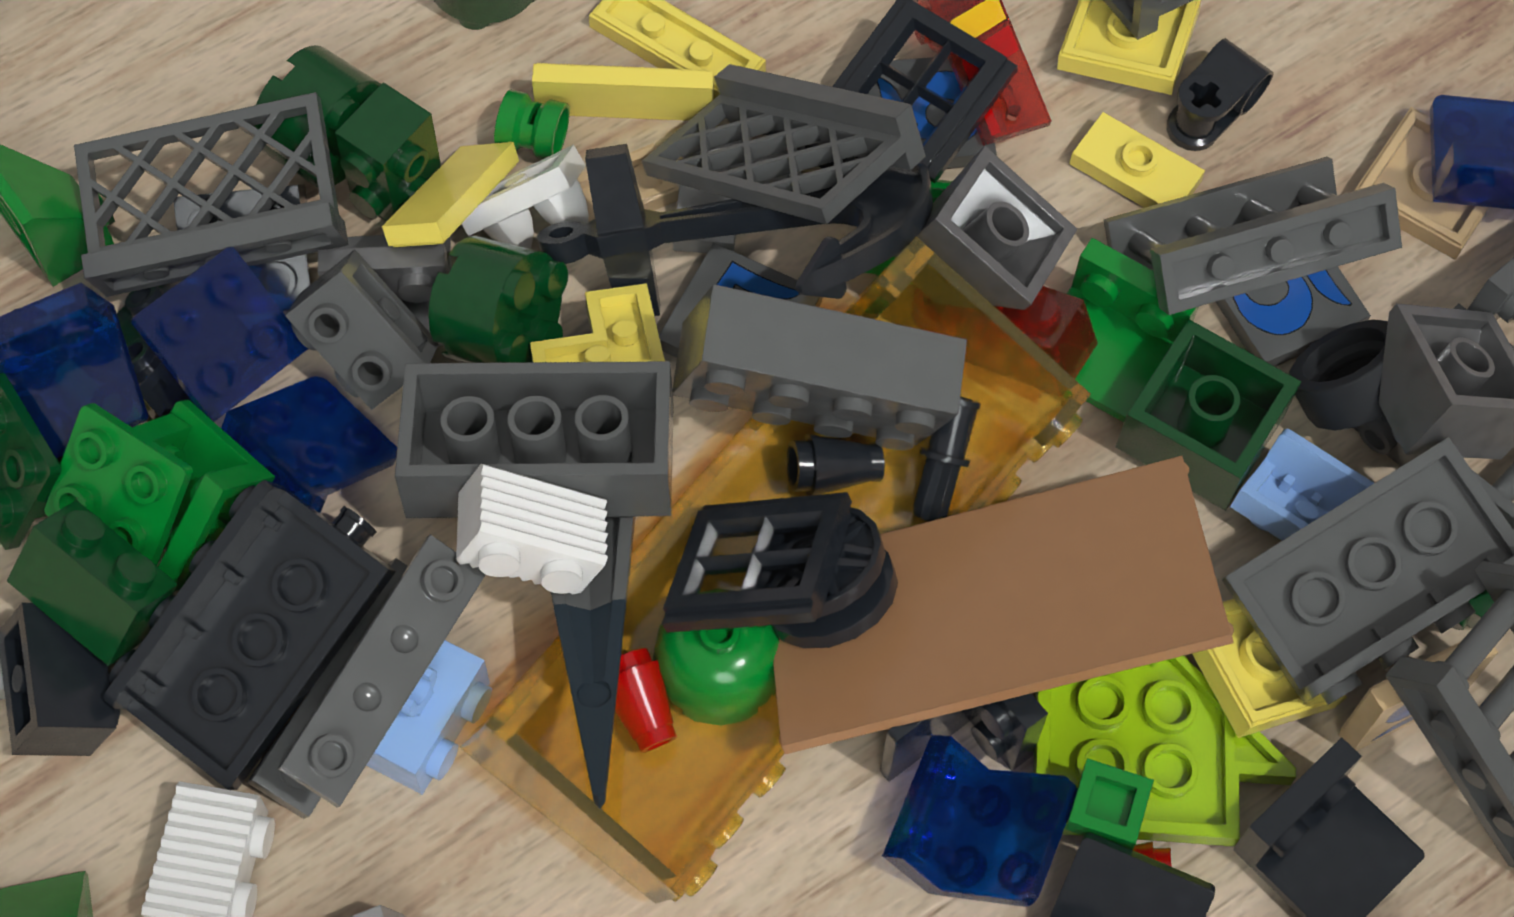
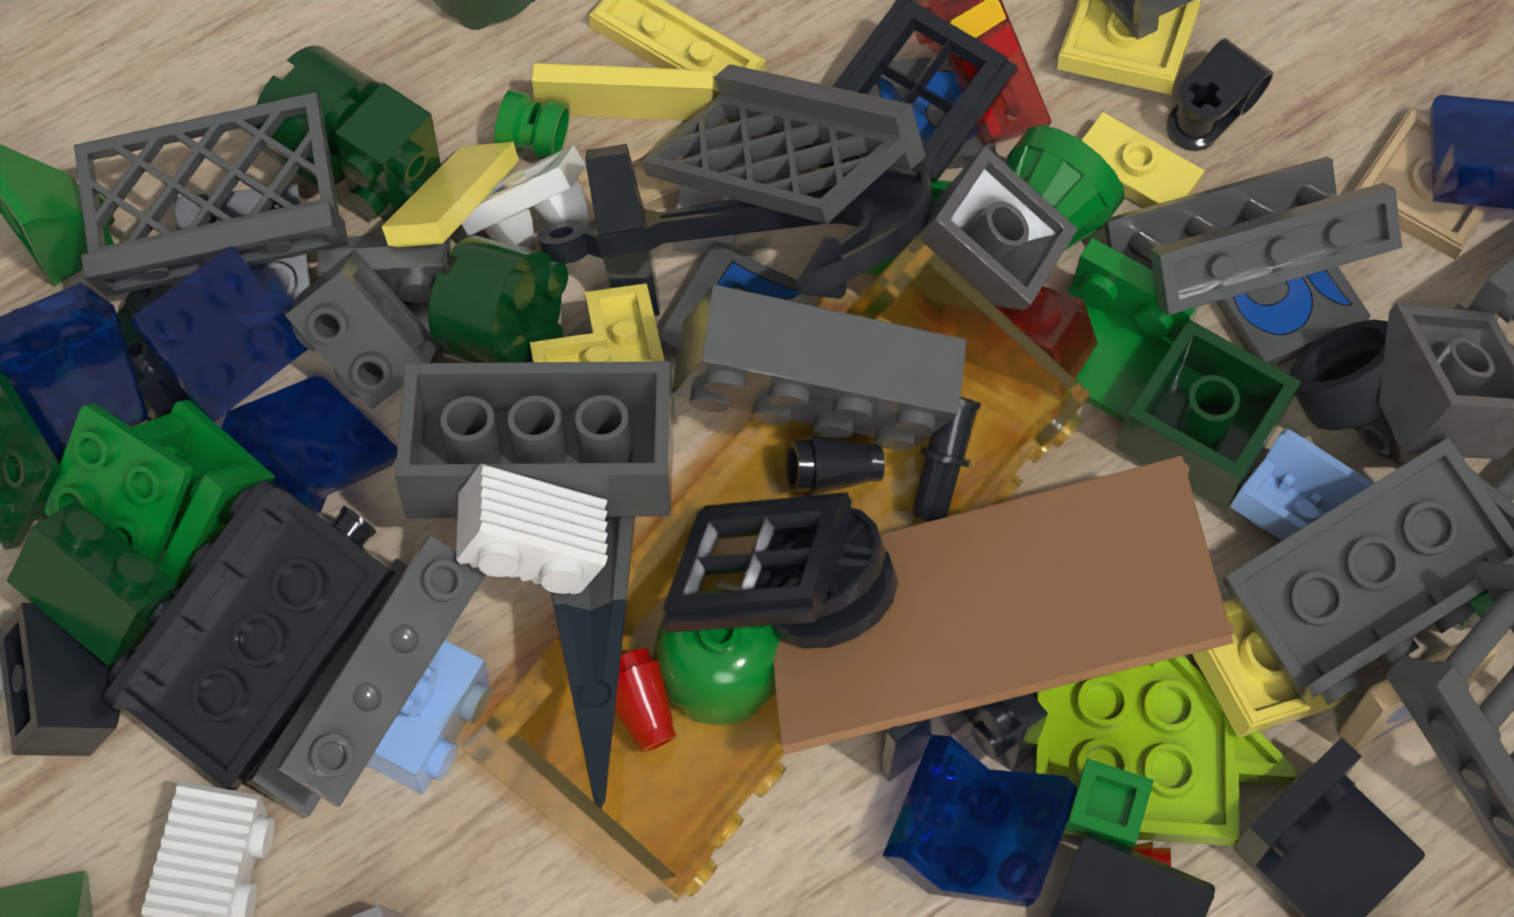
(1068, 177): none -> green piece

